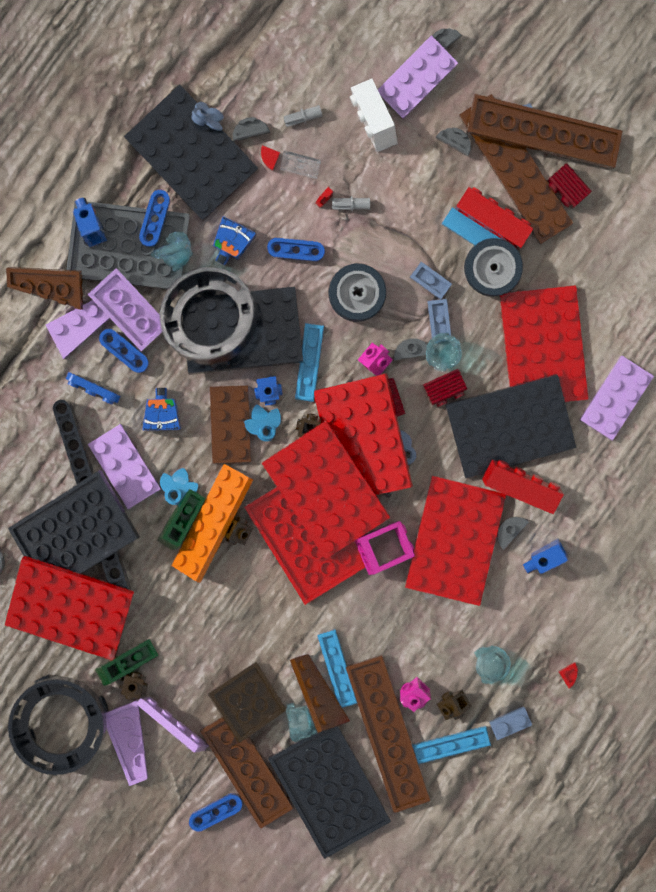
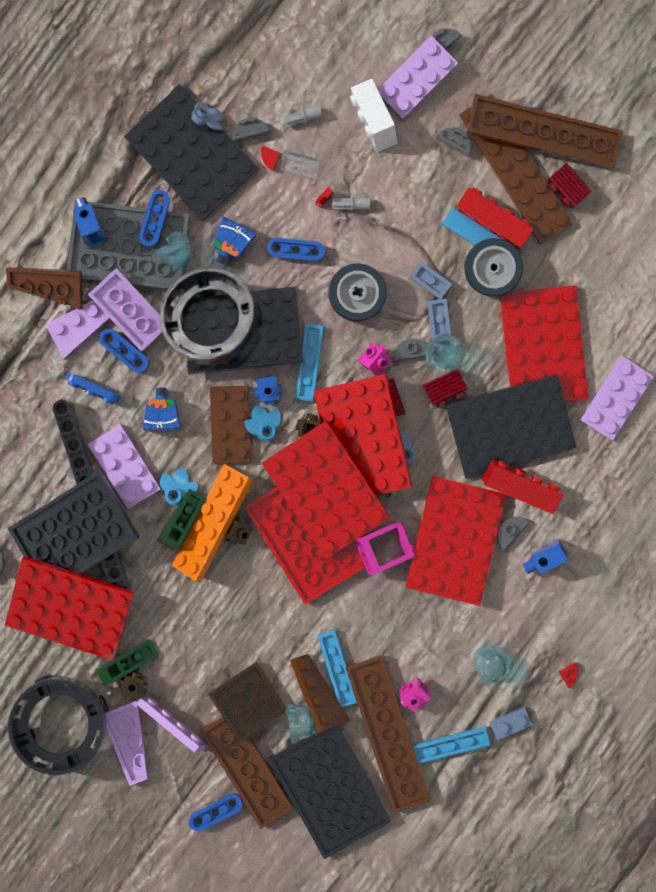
(453, 704): dark brown brick -> none

